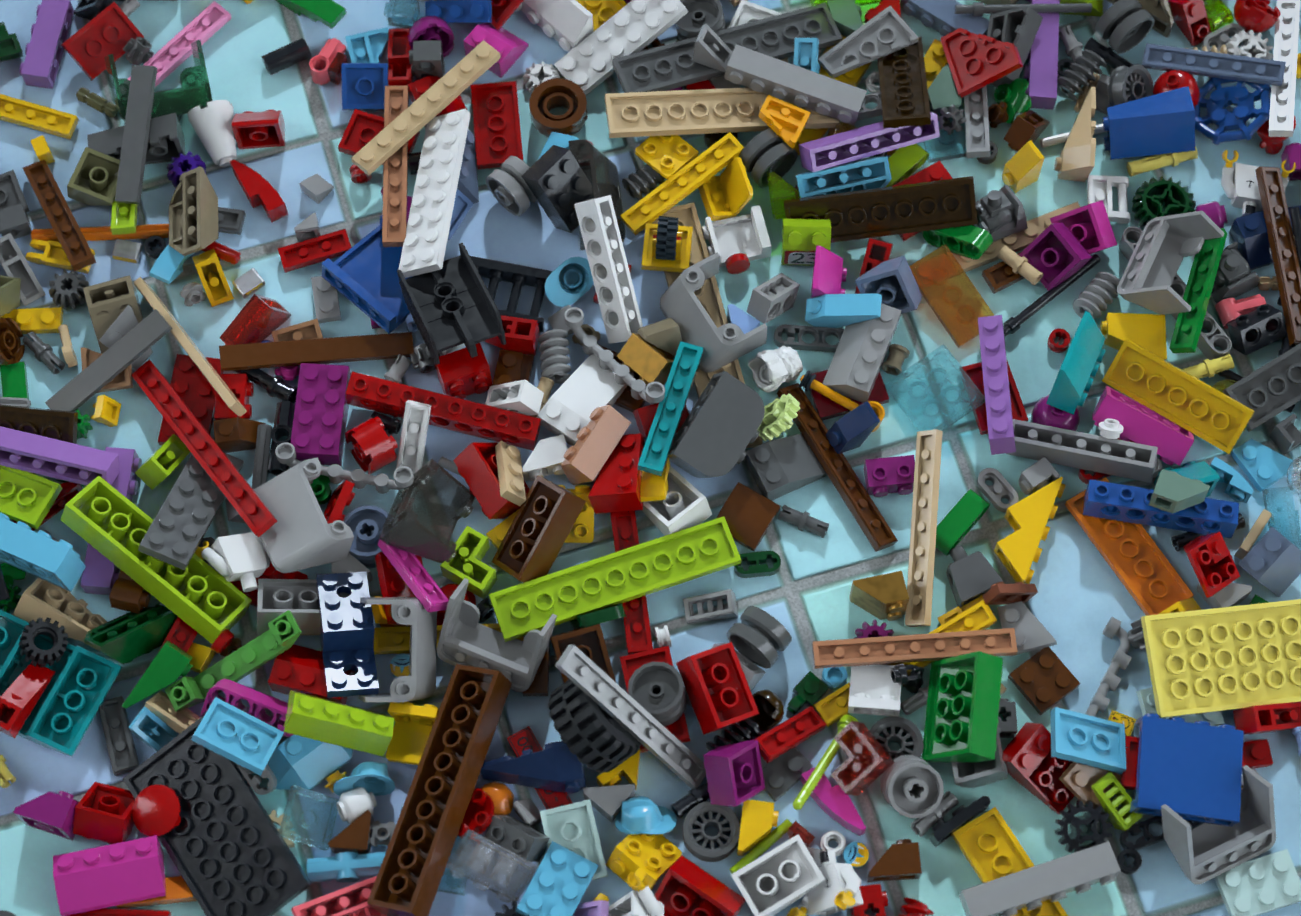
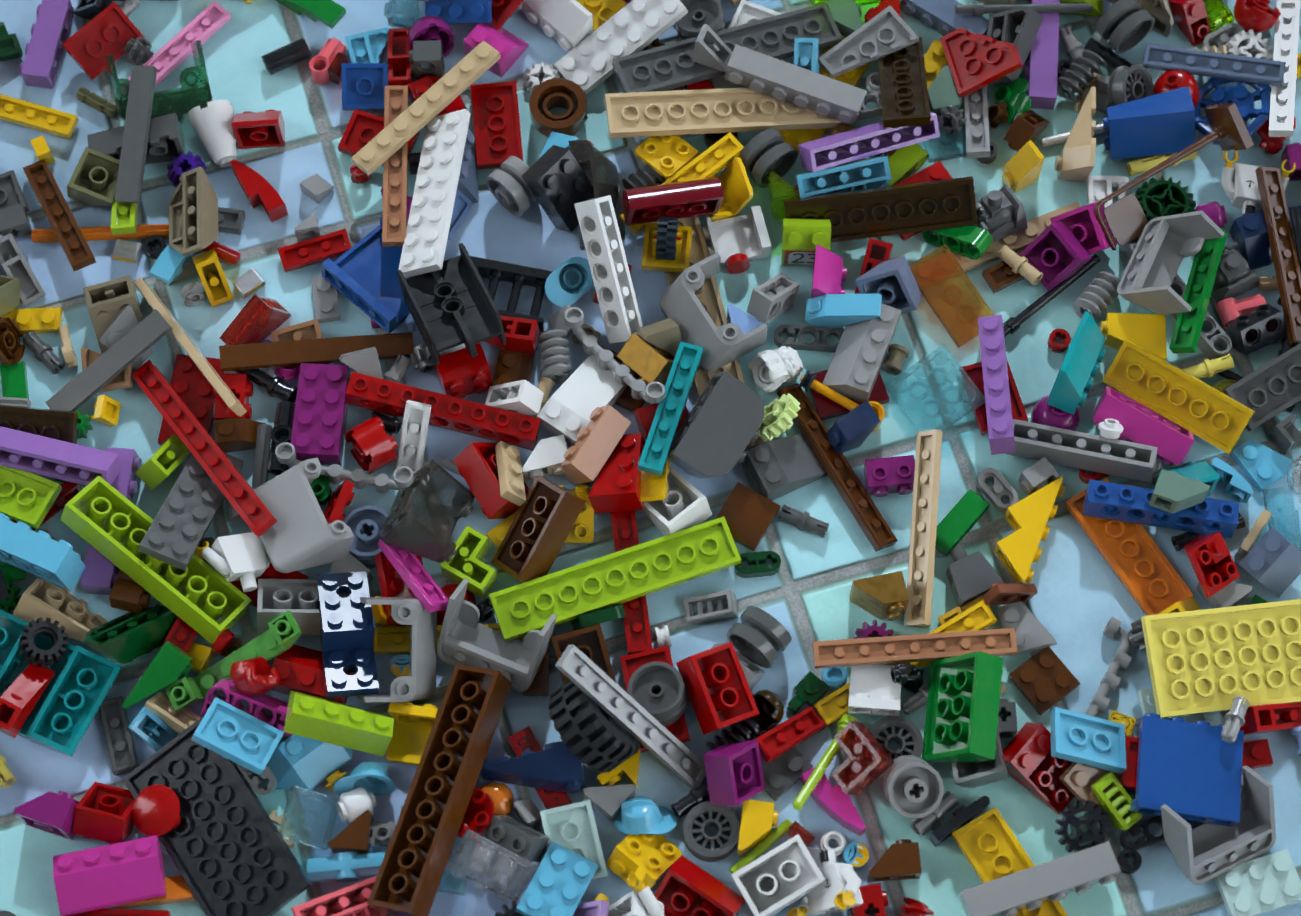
(52, 255): yellow hinge -> none
(60, 289): dark grey gear -> none
(254, 676): none -> red hair
(364, 361): none -> light grey slope
(672, 200): none -> dark red brick
(784, 119): light orange wing -> none
(1126, 215): none -> reddish brown piece
(1234, 719): none -> light grey axle

